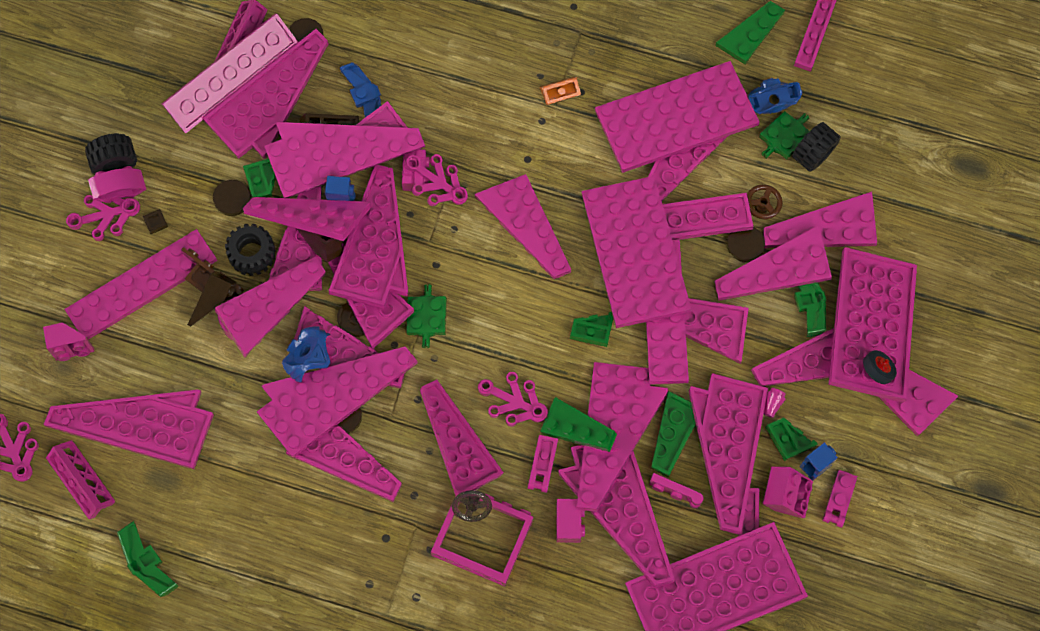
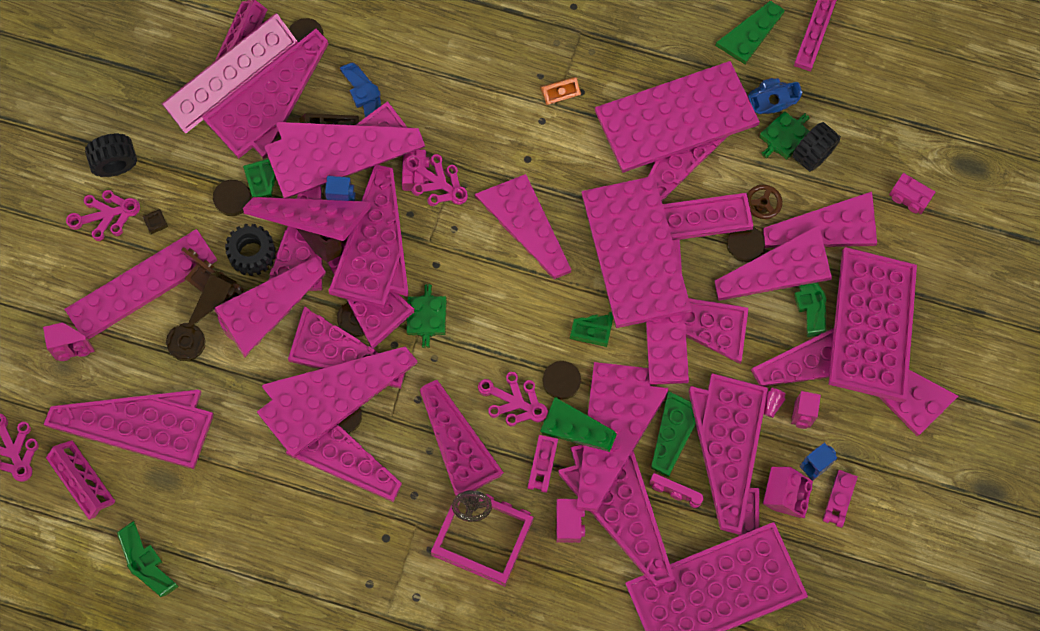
(117, 184): dark pink brick -> none
(185, 342): none -> dark brown tile
(307, 353): blue piece -> none
(561, 380): none -> dark brown tile
(789, 439): green wing -> none
(805, 409): none -> dark pink brick
(879, 367): black wheel -> none
(911, 193): none -> dark pink brick

